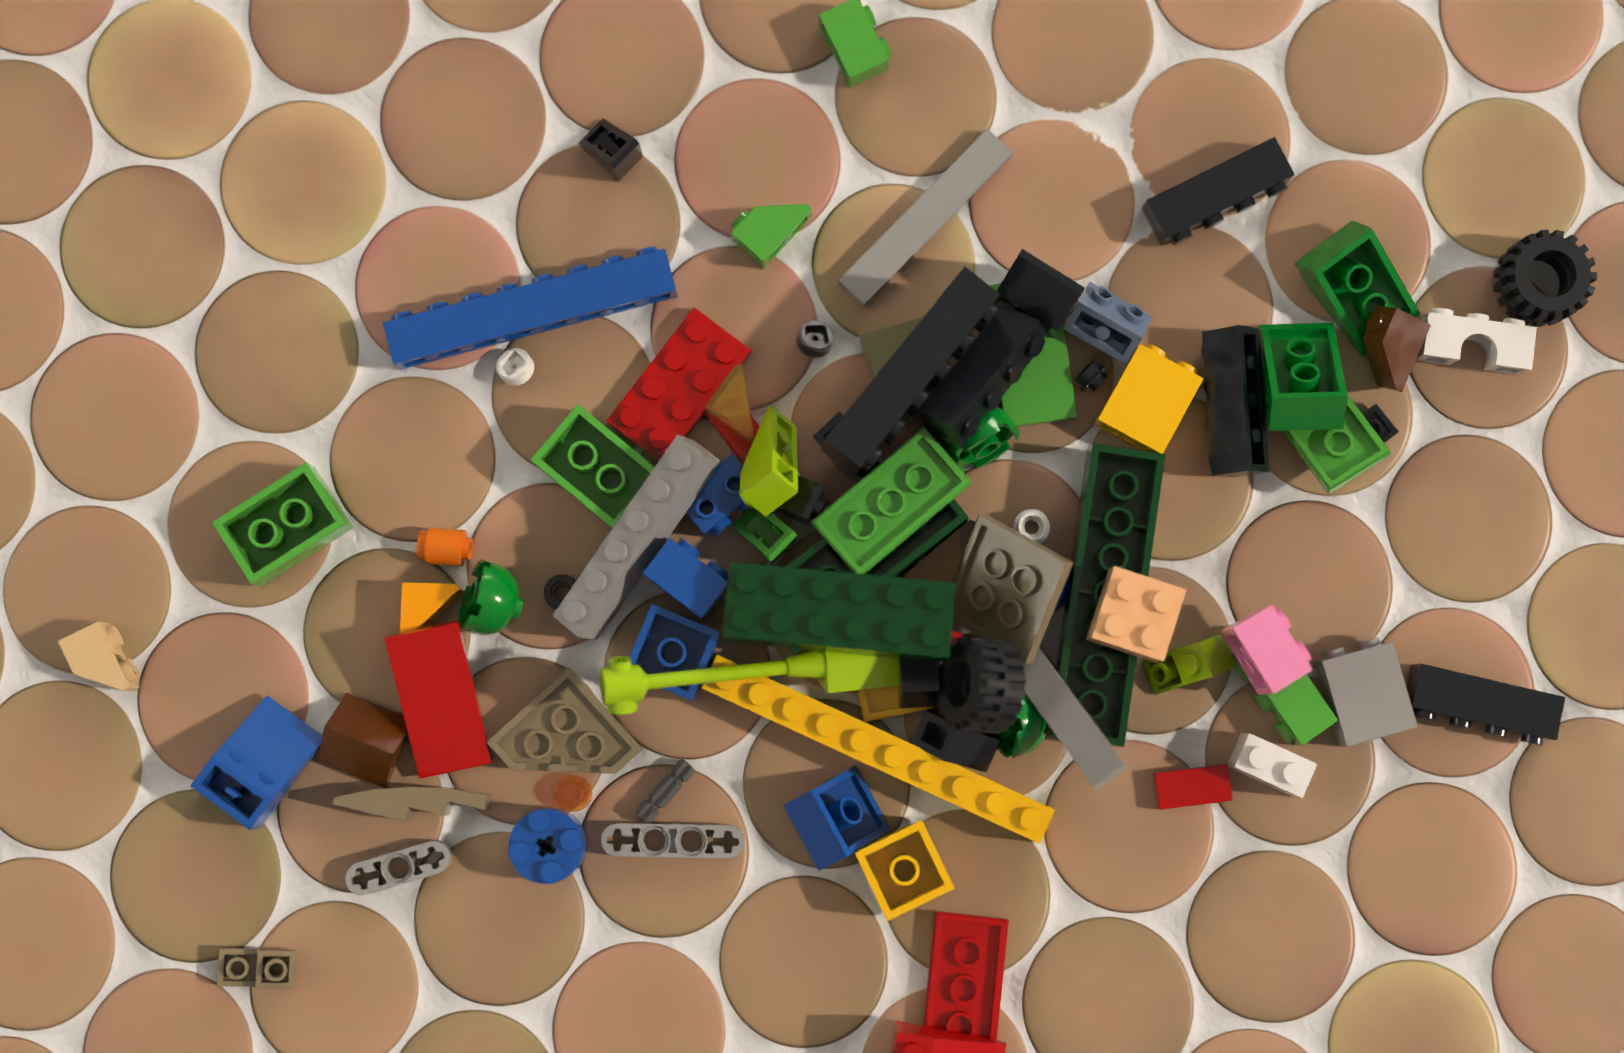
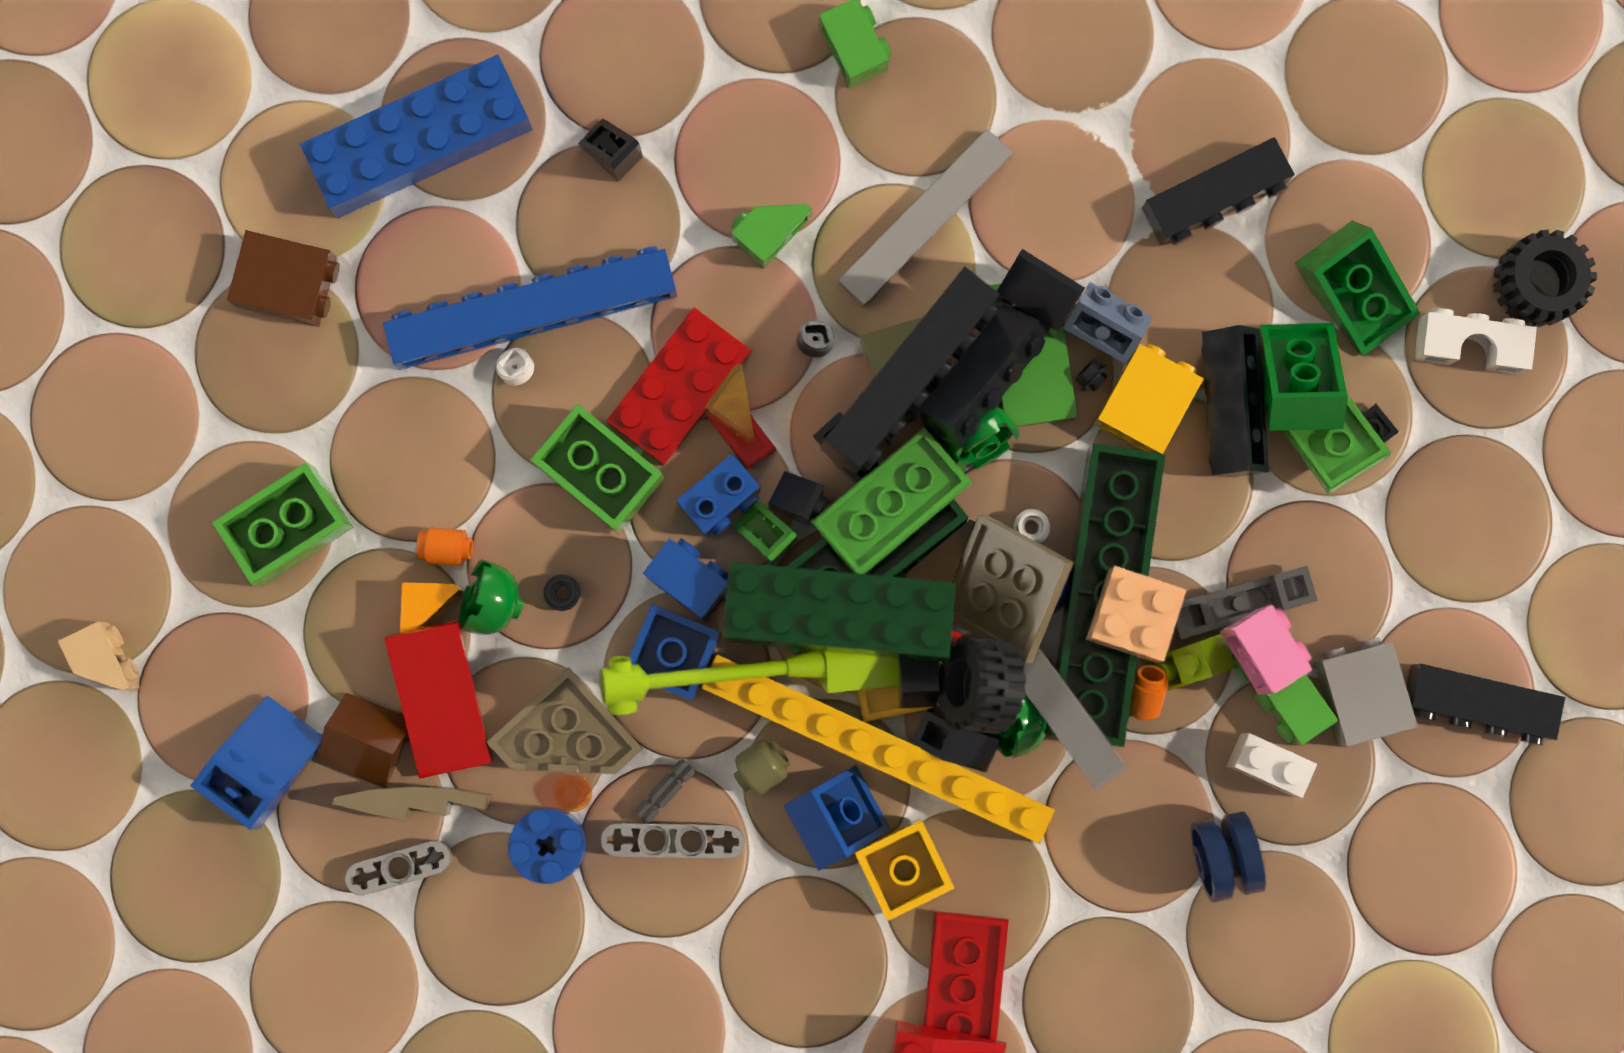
(256, 968): dark tan slope -> none
(283, 278): none -> reddish brown brick
(416, 136): none -> blue brick
(636, 538): light grey brick -> none
(761, 767): none -> olive head
(771, 465): lime slope -> none
(1148, 693): none -> orange brick
(1192, 786): red tile -> none
(1228, 856): none -> dark blue wheel
(1233, 603): none -> dark grey slope
(1393, 345): reddish brown slope -> none

